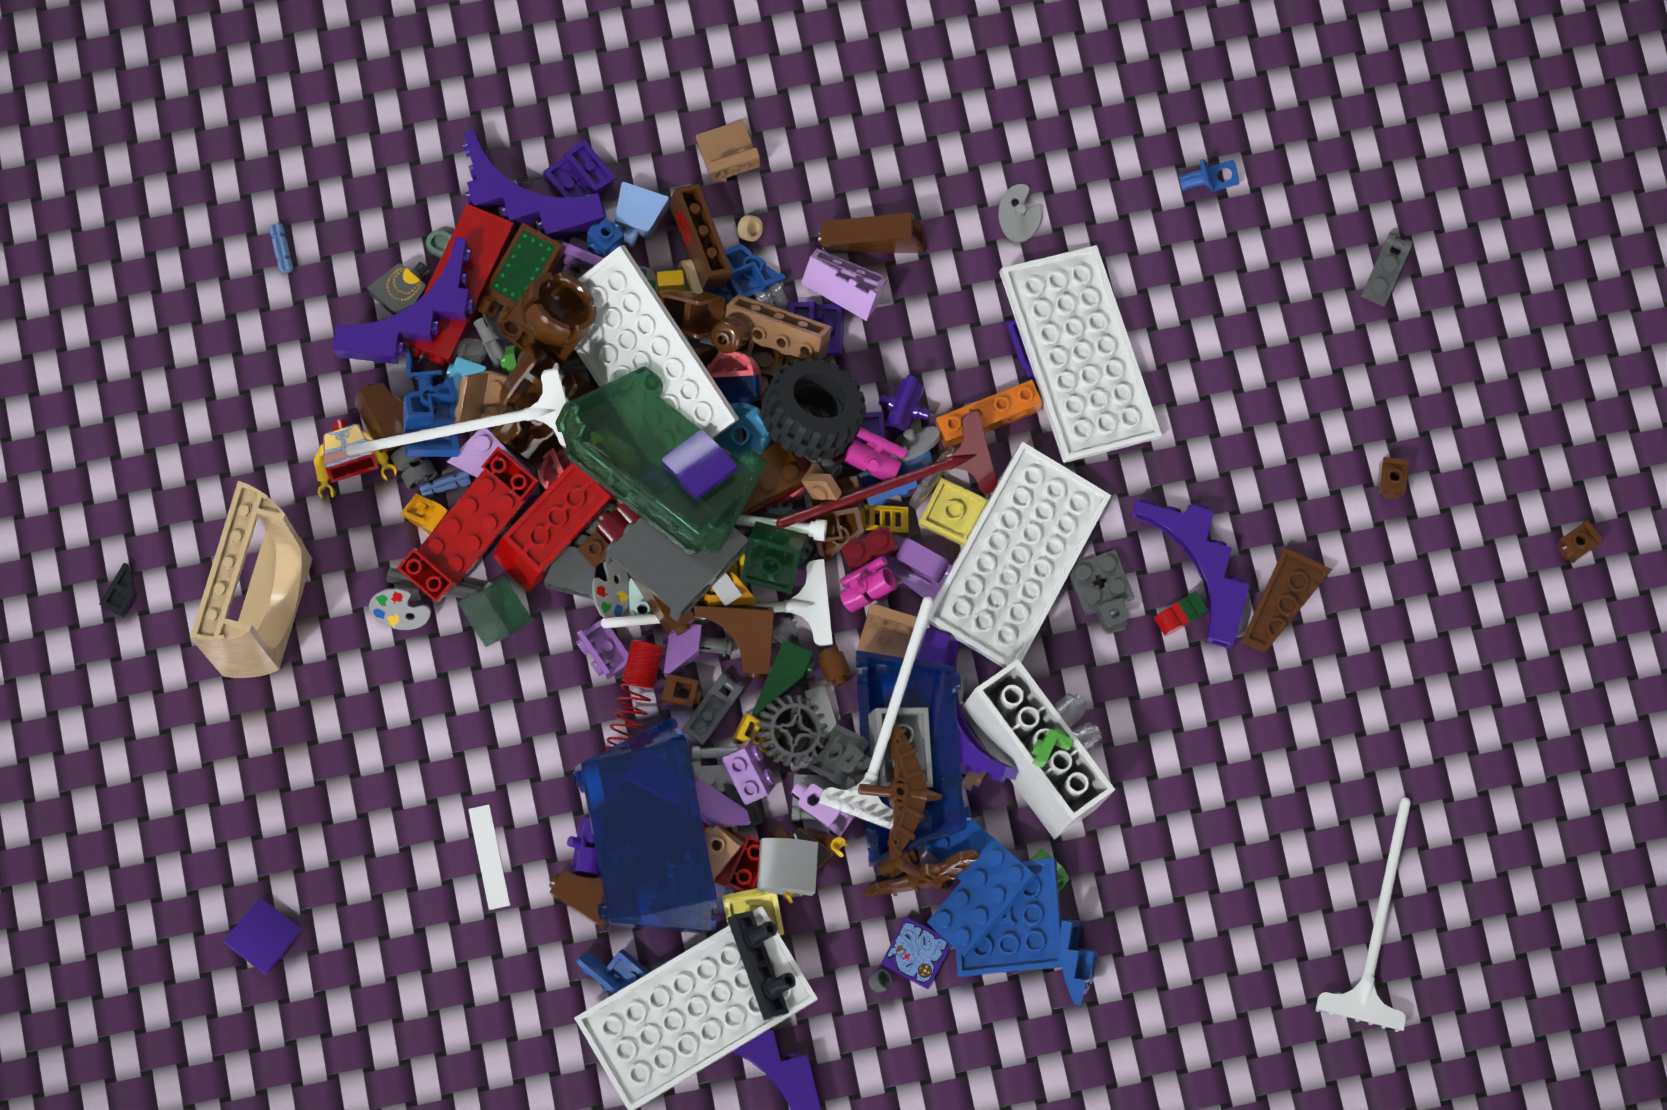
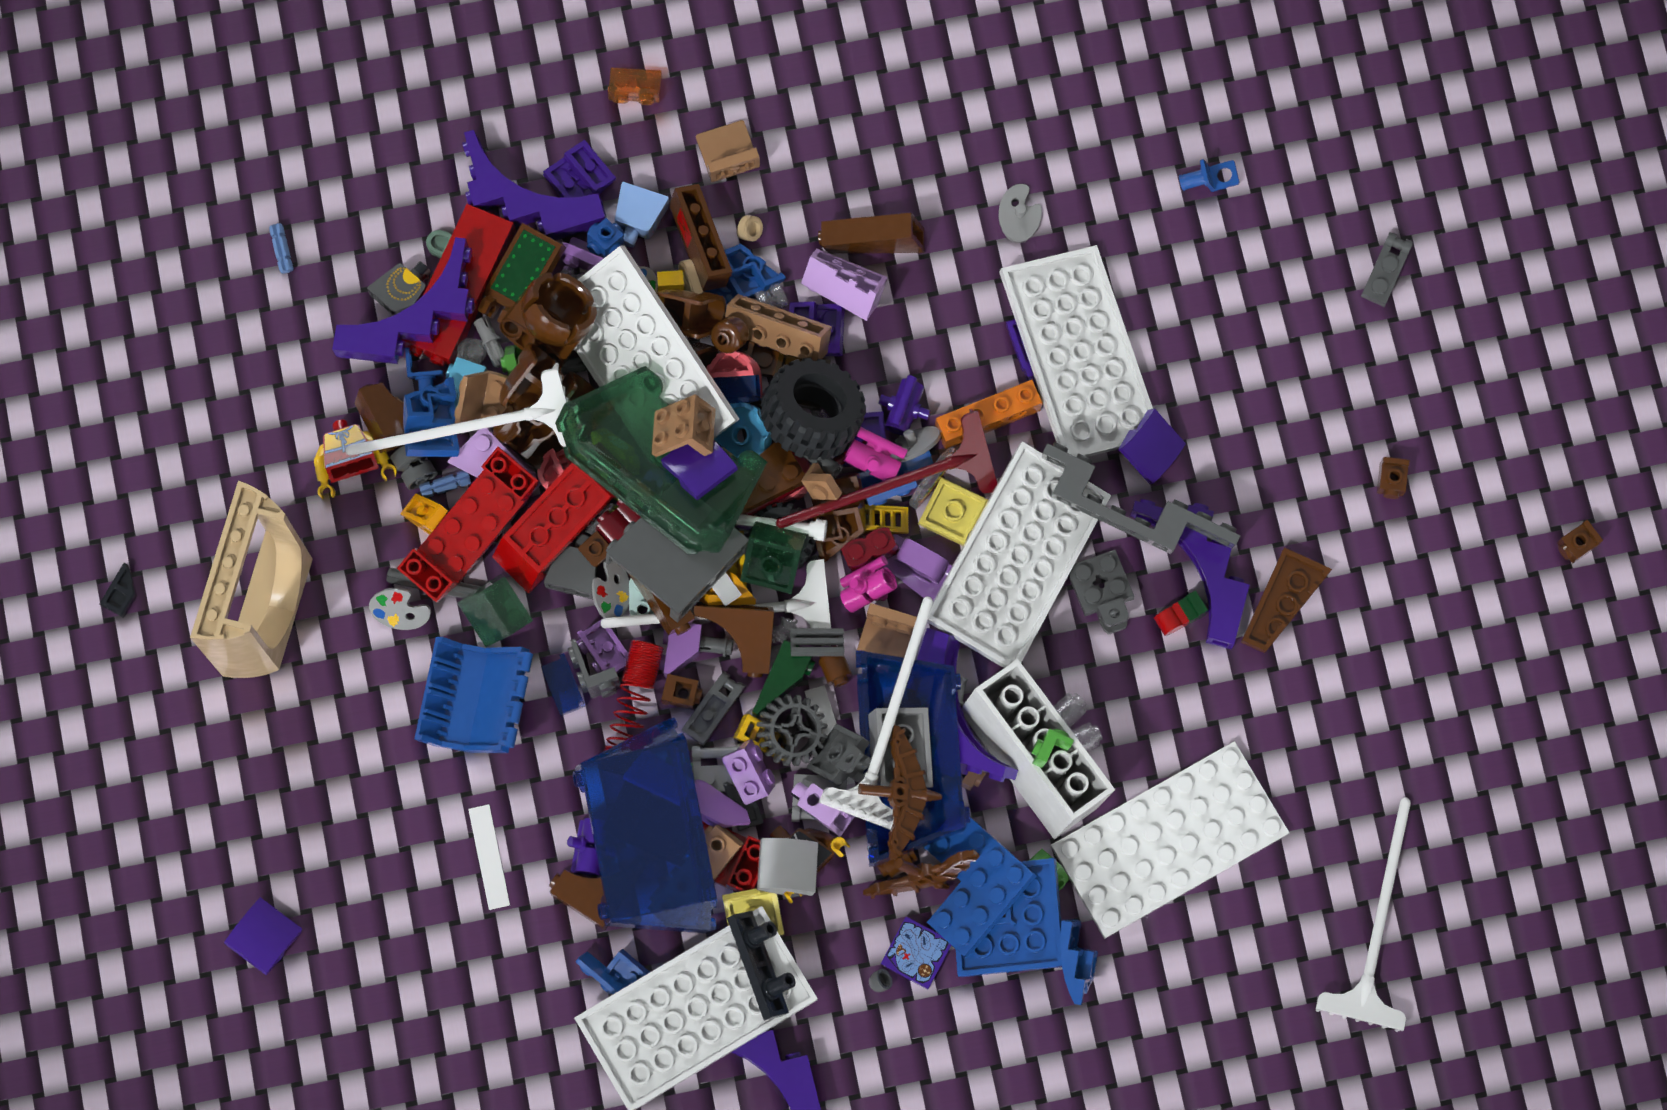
(473, 697): none -> blue hinge
(563, 686): none -> clear blue panel
(602, 683): none -> dark grey bracket
(634, 85): none -> clear orange bracket
(684, 423): none -> medium nougat bracket
(817, 637): none -> dark grey tile
(1152, 446): none -> dark purple slope
(1168, 527): none -> dark grey bracket
(1169, 839): none -> white plate

